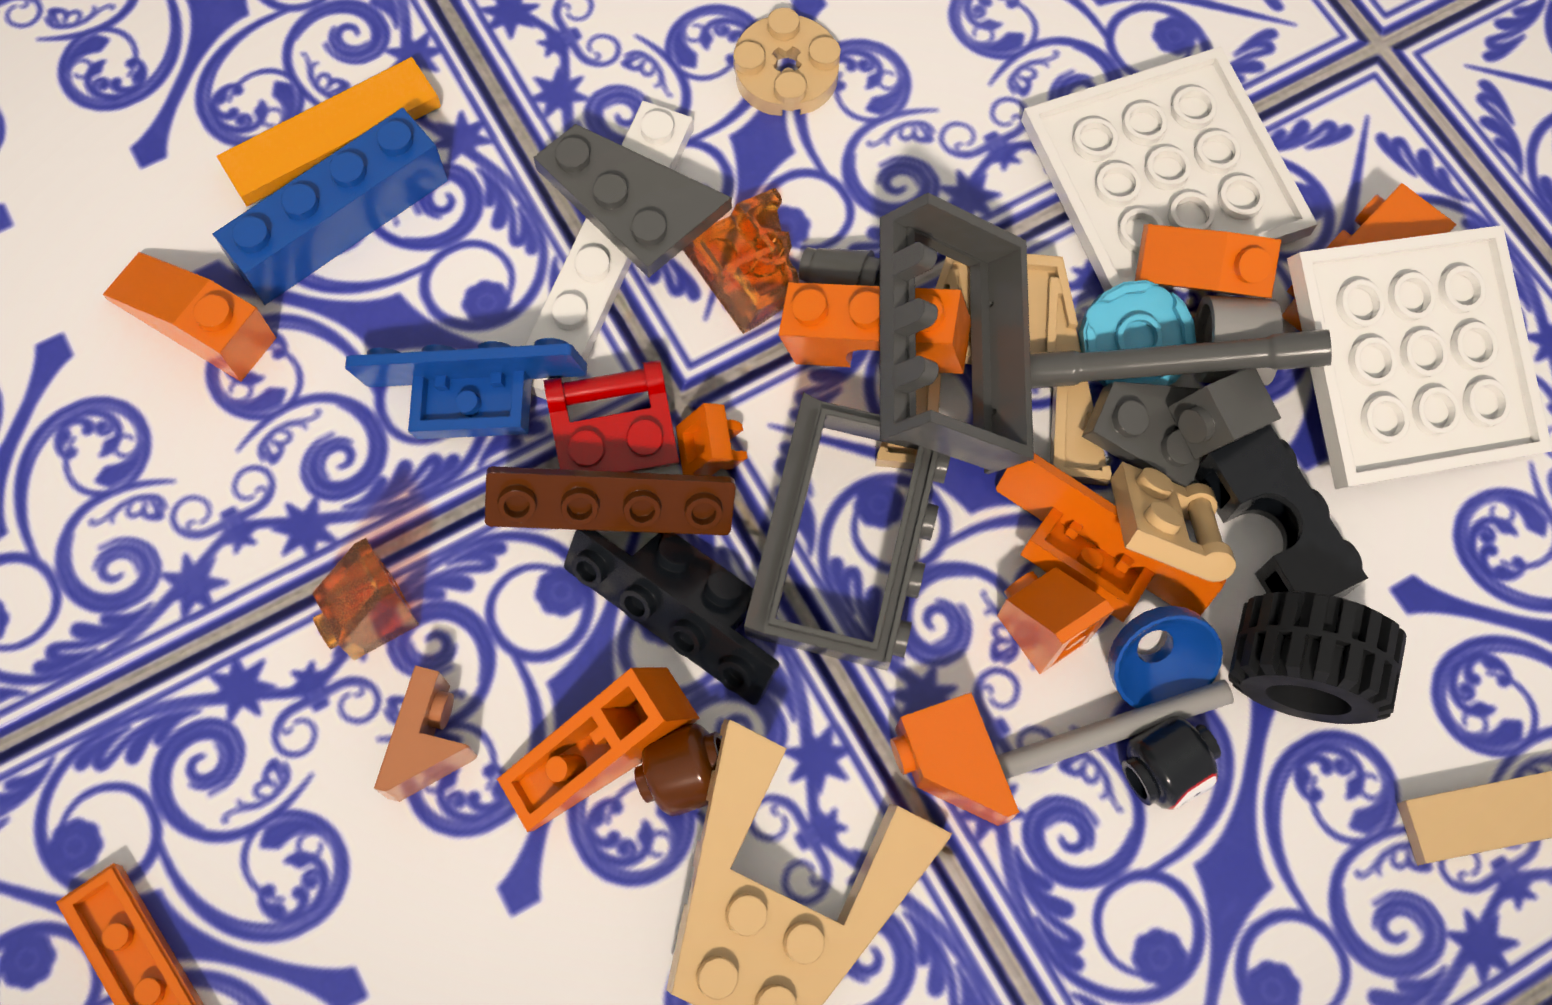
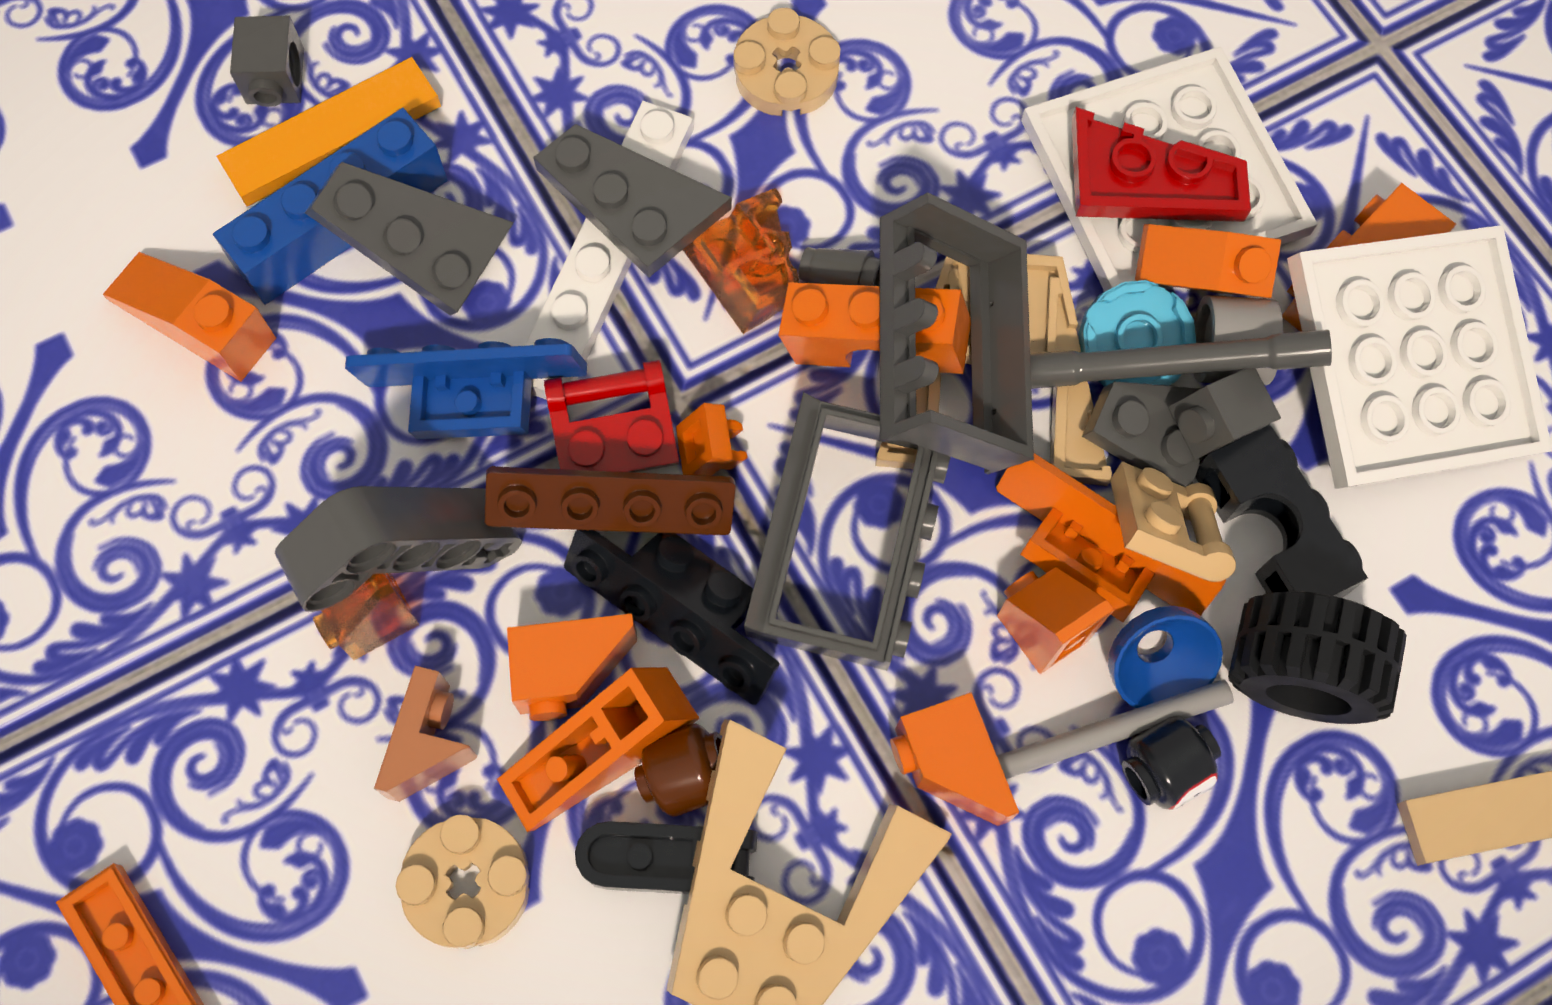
(267, 60): none -> dark grey brick
(388, 532): none -> dark grey beam
(410, 233): none -> dark grey wing
(426, 882): none -> tan plate
(564, 662): none -> orange slope
(647, 856): none -> black plate
(1146, 178): none -> red wing

